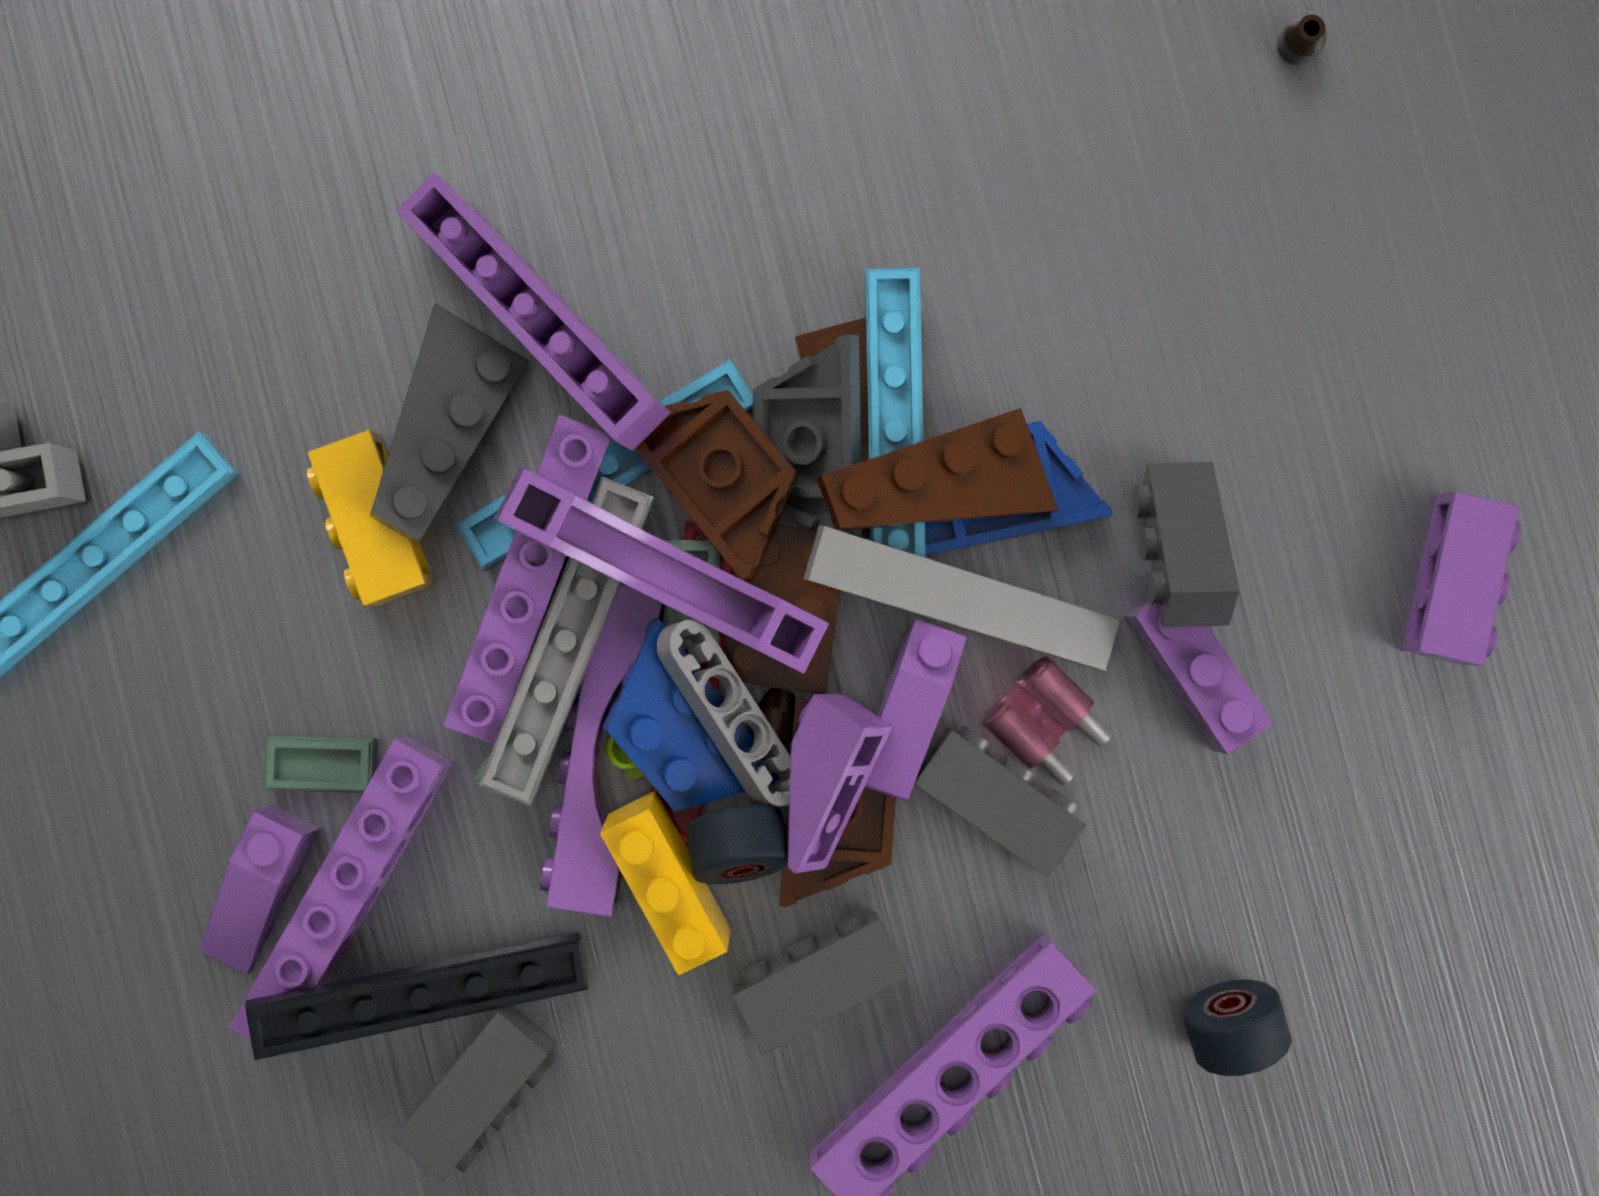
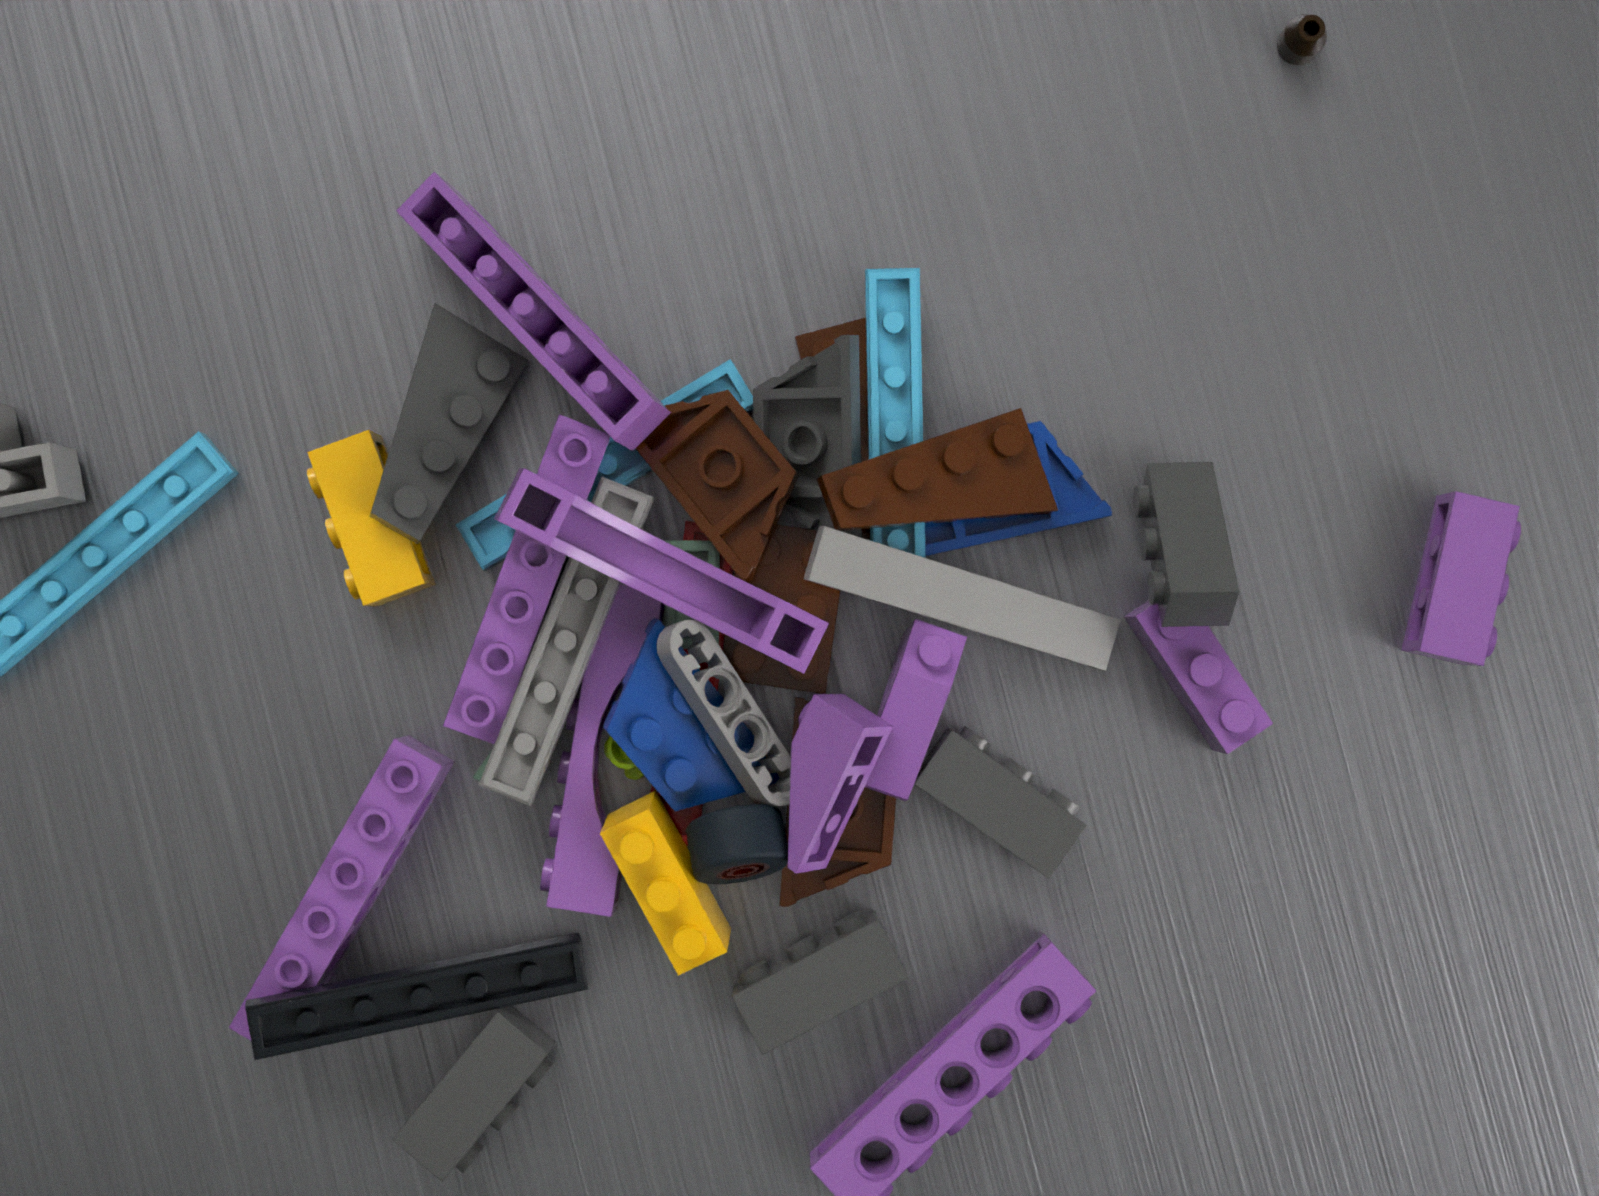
(257, 886): medium lavender slope -> none
(319, 763): sand green tile -> none
(779, 711): dark brown hose -> none
(1038, 715): clear pink piece -> none
(1237, 1027): black wheel -> none

